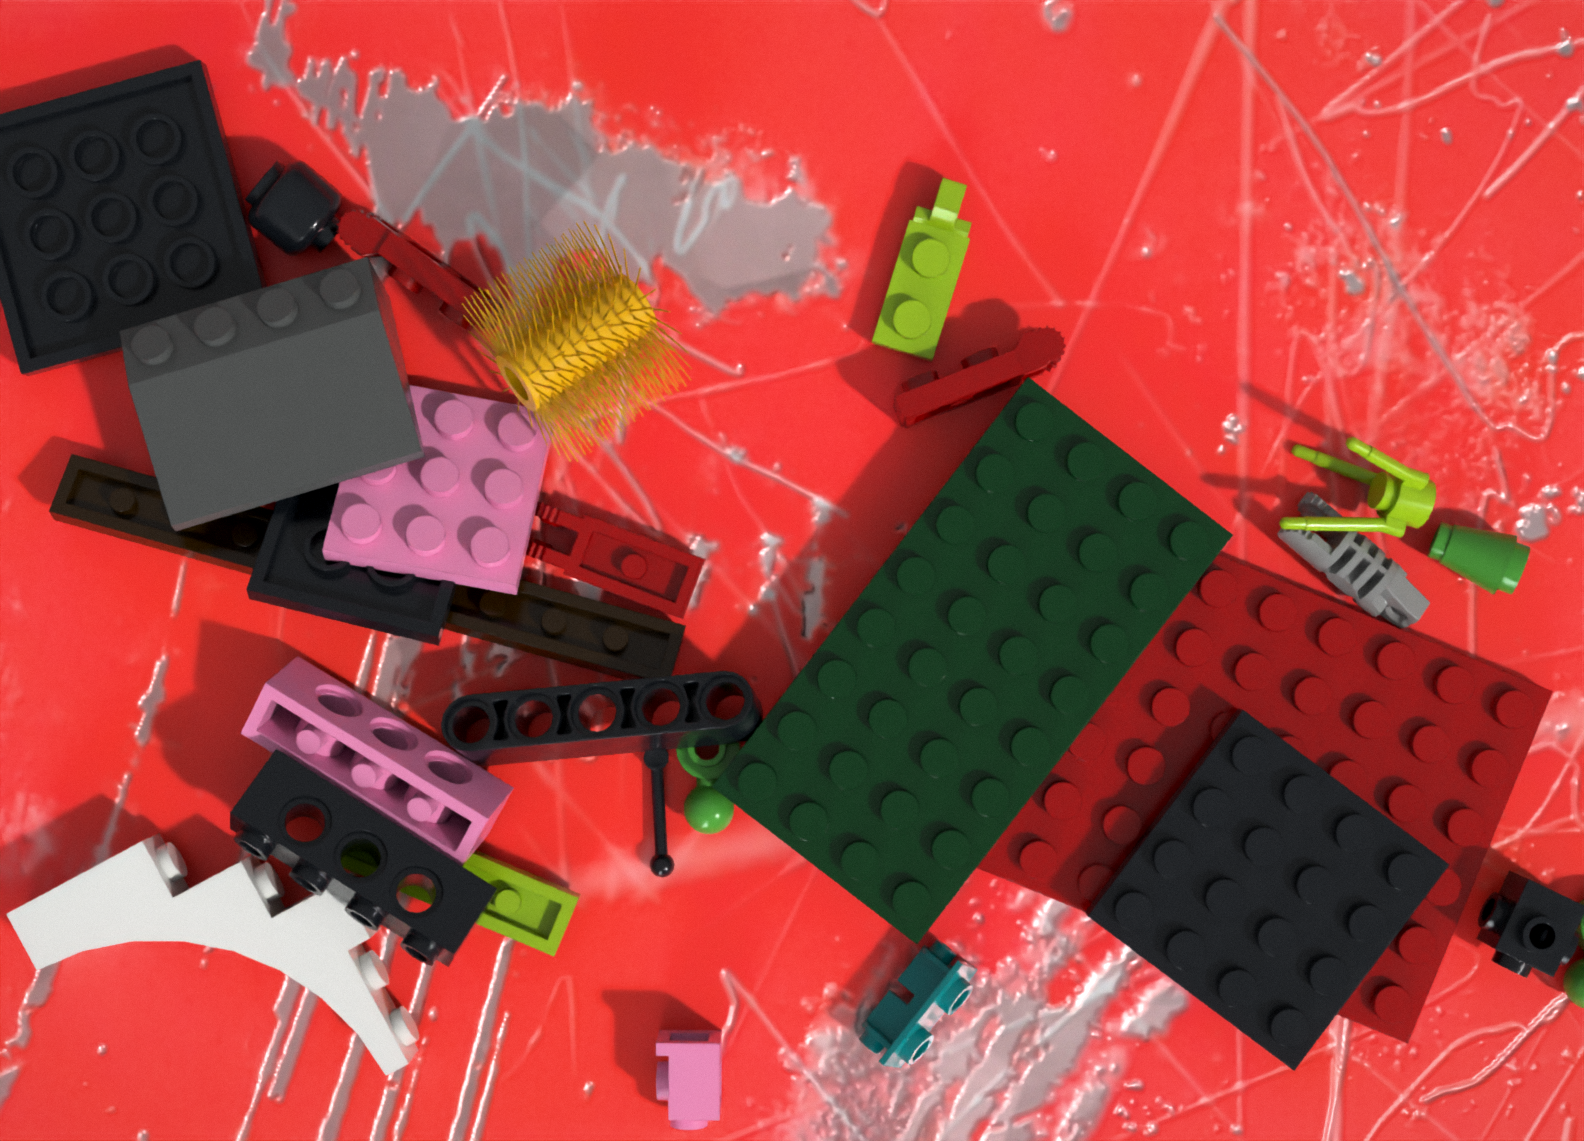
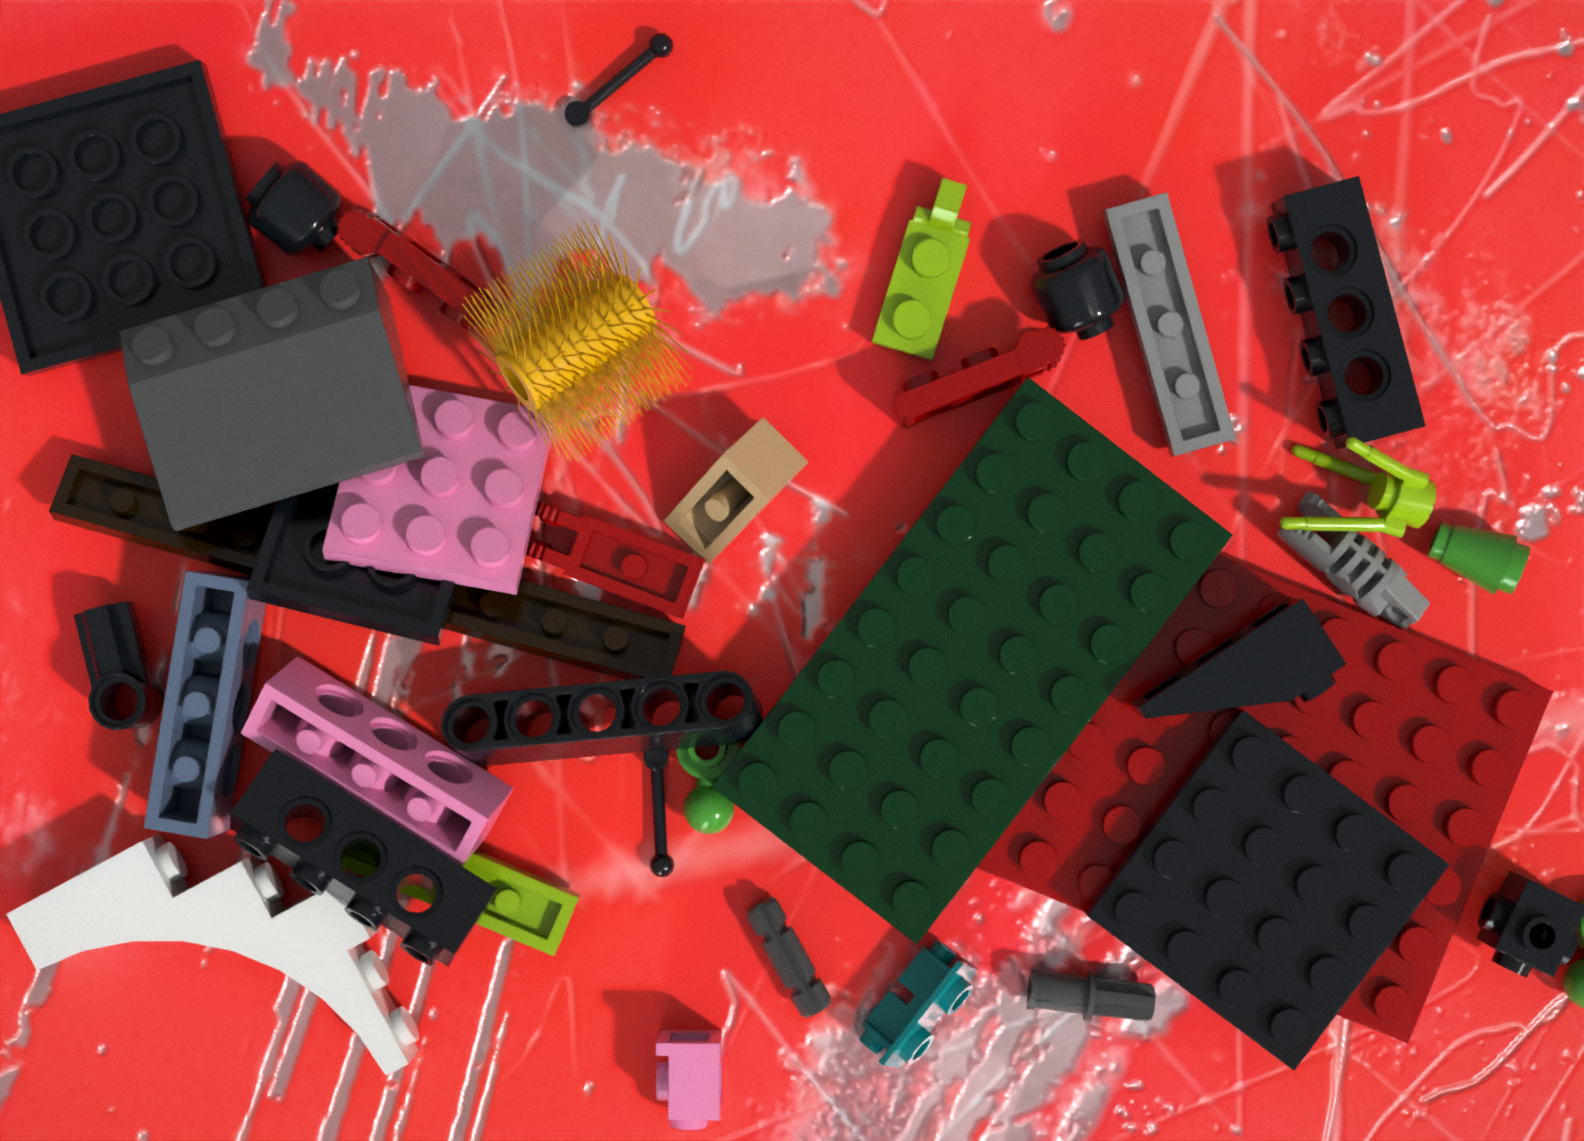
(116, 658): none -> black piece
(205, 706): none -> sand blue brick
(579, 113): none -> black hinge
(735, 490): none -> tan slope
(788, 957): none -> dark grey axle
(1077, 289): none -> black head
(1091, 995): none -> dark grey axle
(1168, 324): none -> light grey plate
(1263, 663): none -> black slope
(1359, 279): none -> black brick

